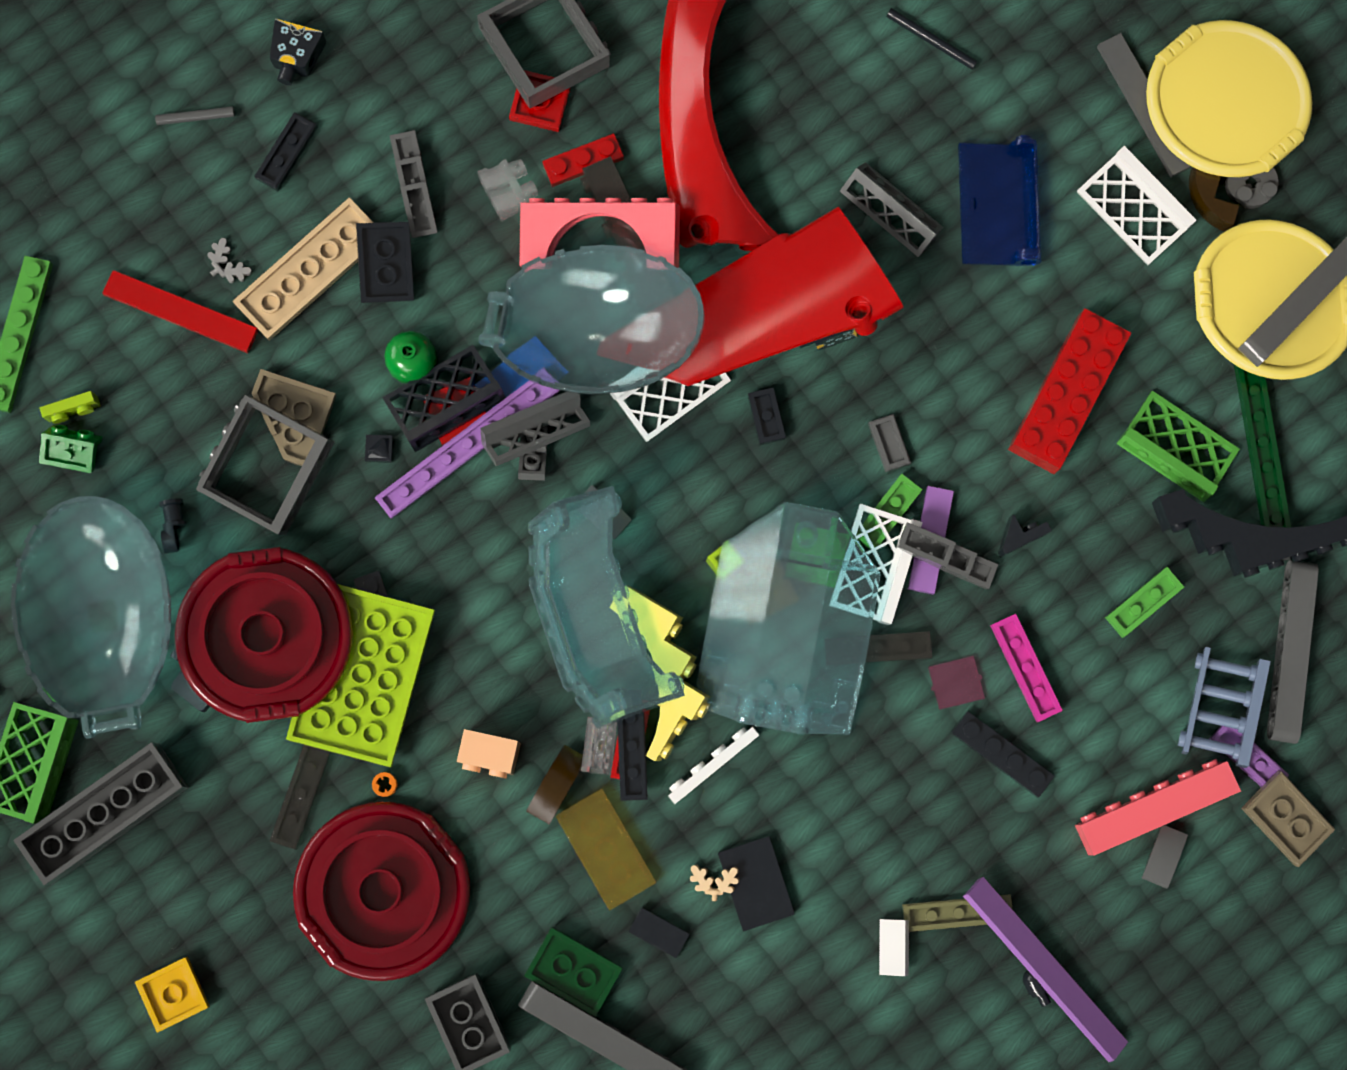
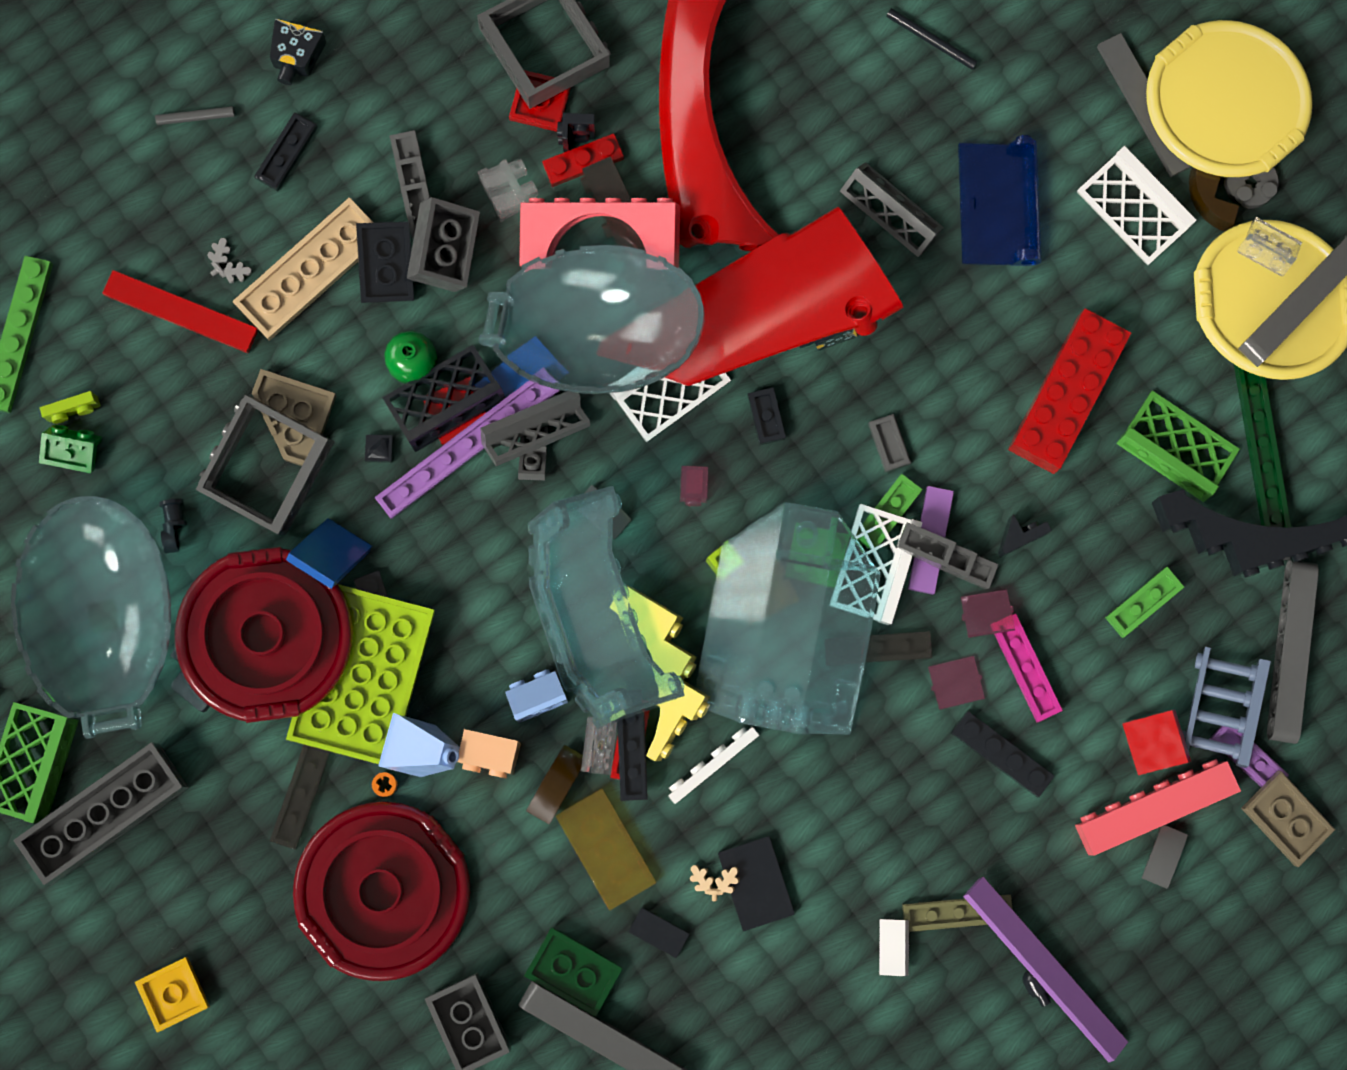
(329, 553): none -> blue tile
(417, 748): none -> light blue slope
(443, 244): none -> dark grey brick
(535, 696): none -> light blue slope
(577, 127): none -> black bracket
(693, 485): none -> clear pink brick
(987, 613): none -> clear pink piece
(1156, 742): none -> tile
(1270, 247): none -> clear bracket

